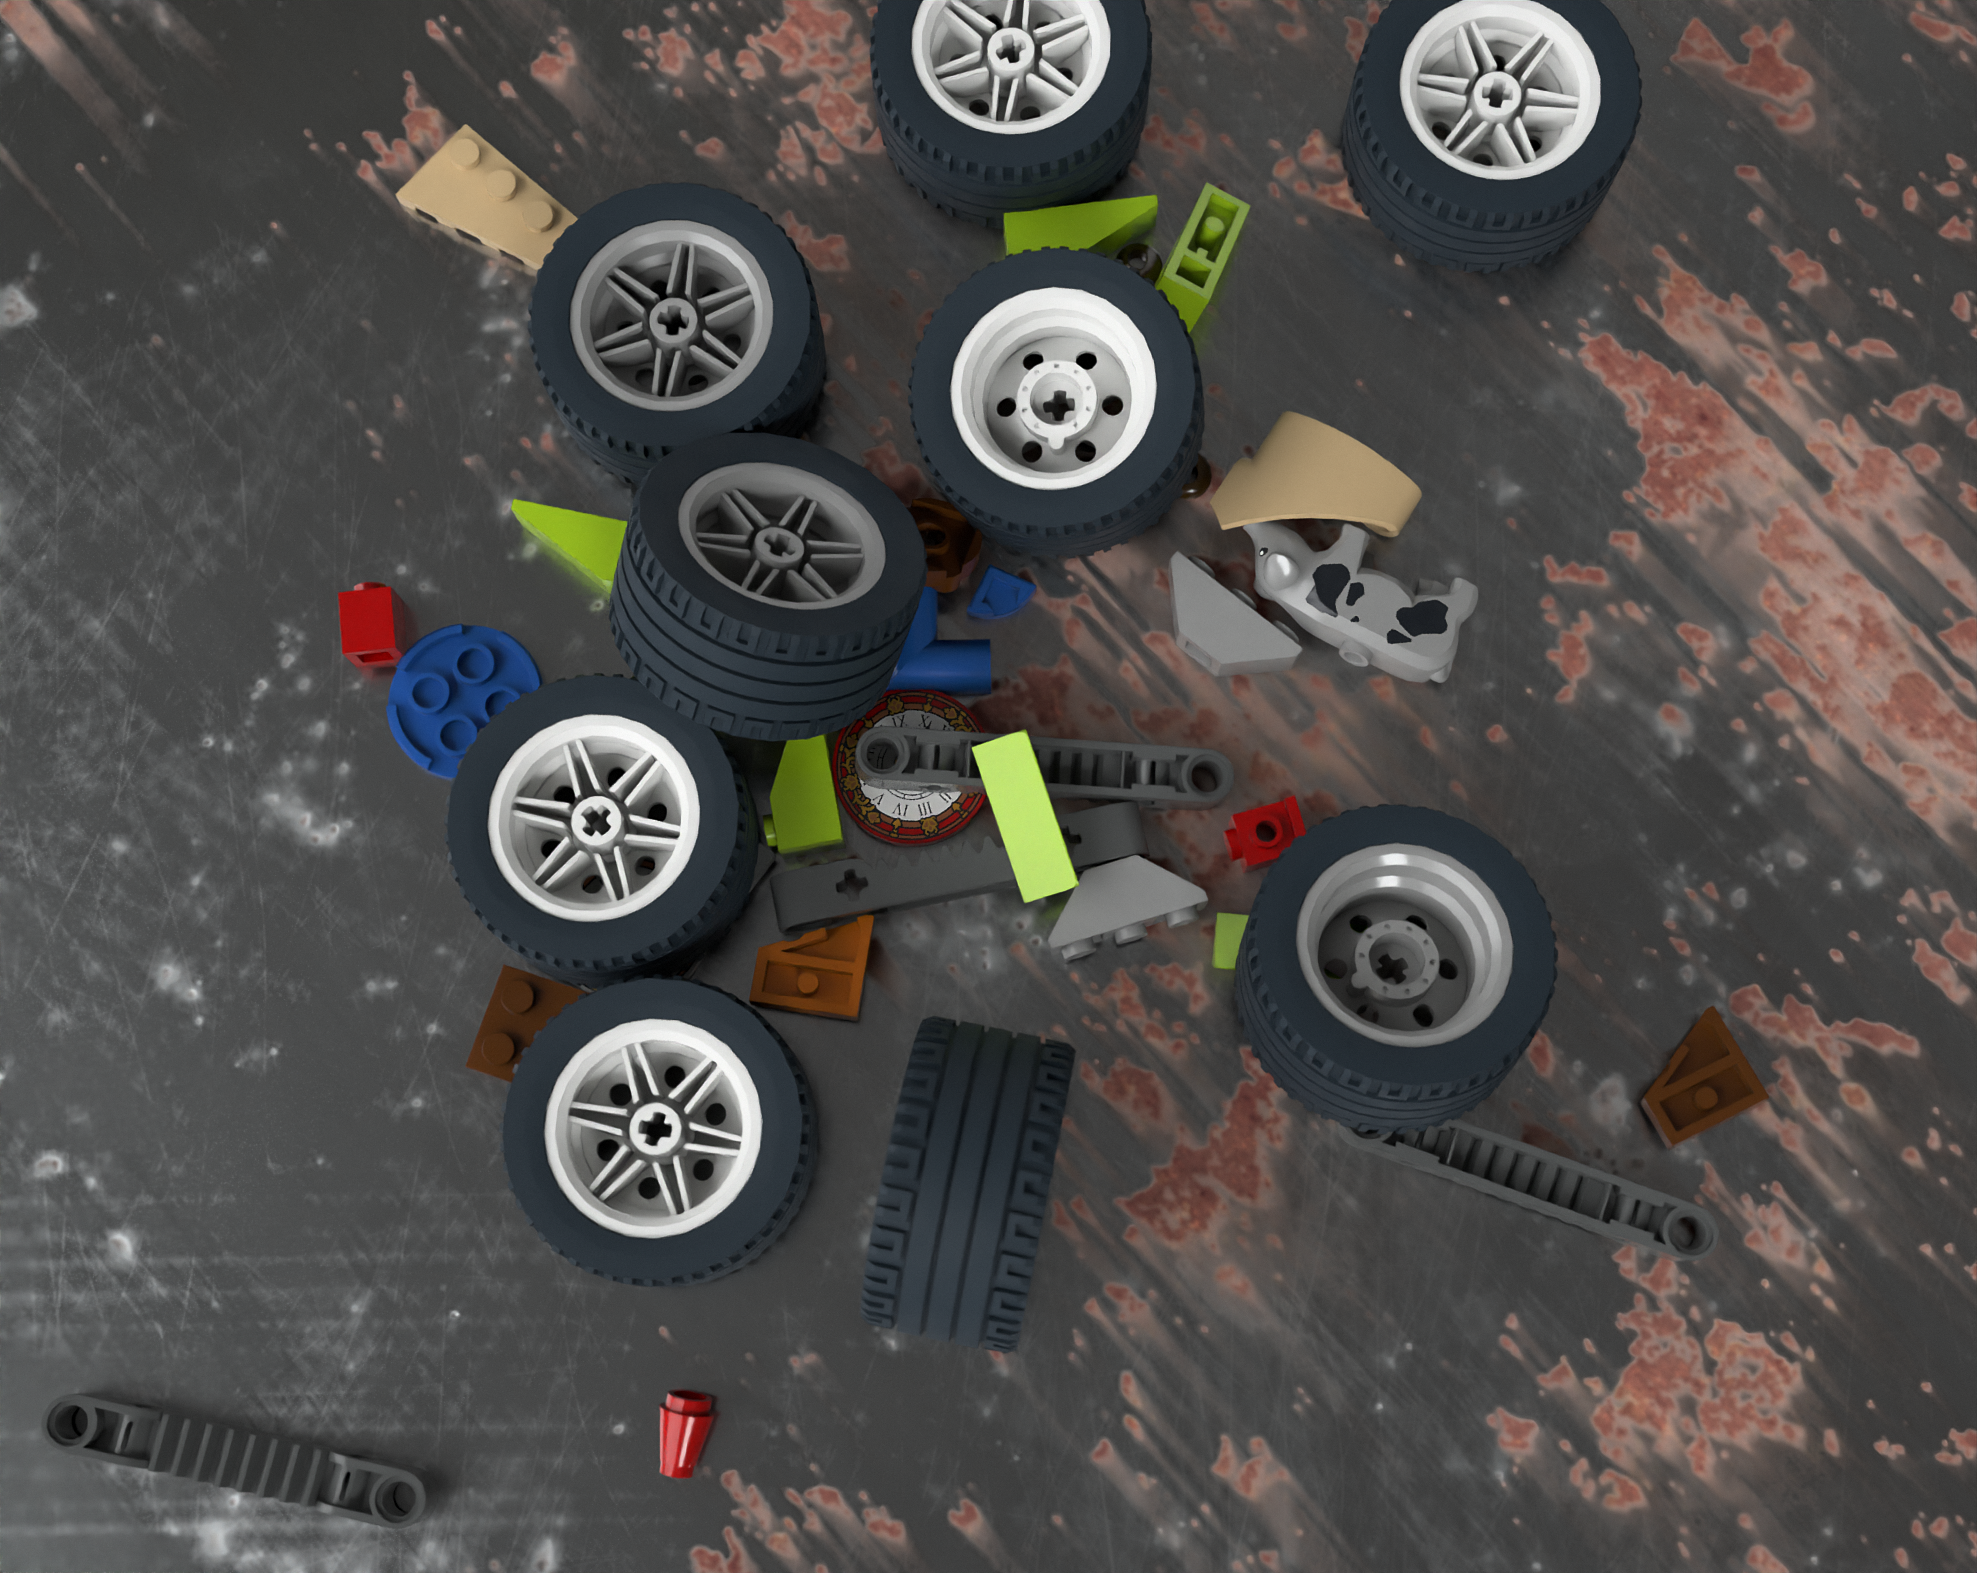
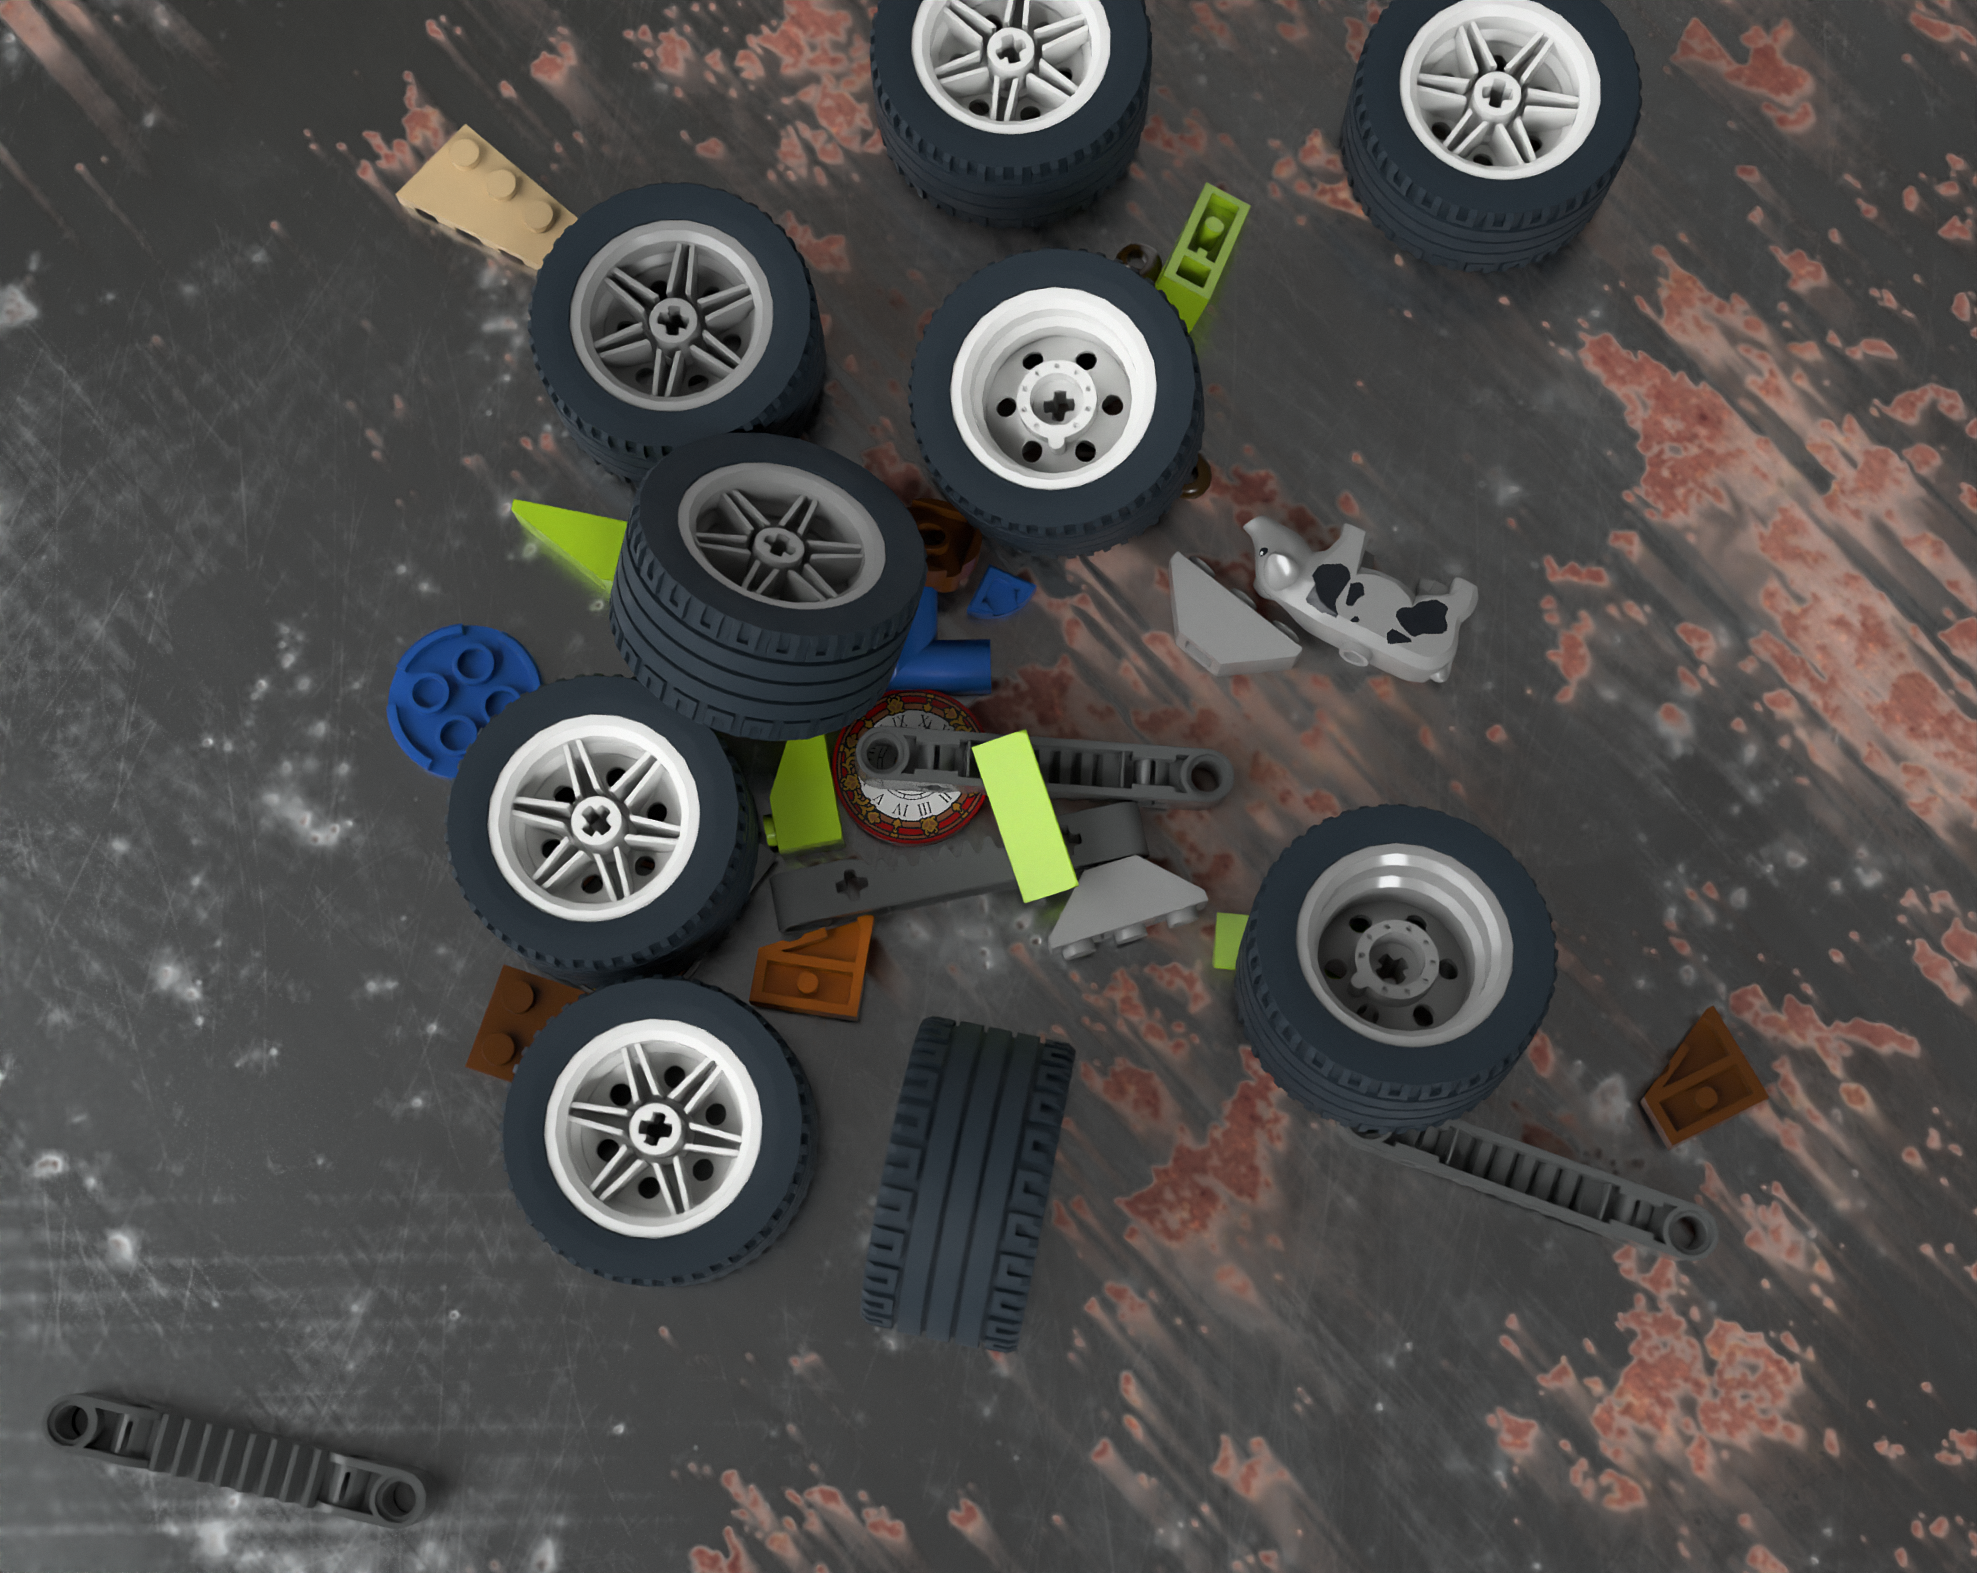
(372, 624): red brick -> none
(683, 1430): red cone -> none
(1091, 226): lime slope -> none
(1245, 845): red brick -> none
(1317, 474): tan panel -> none

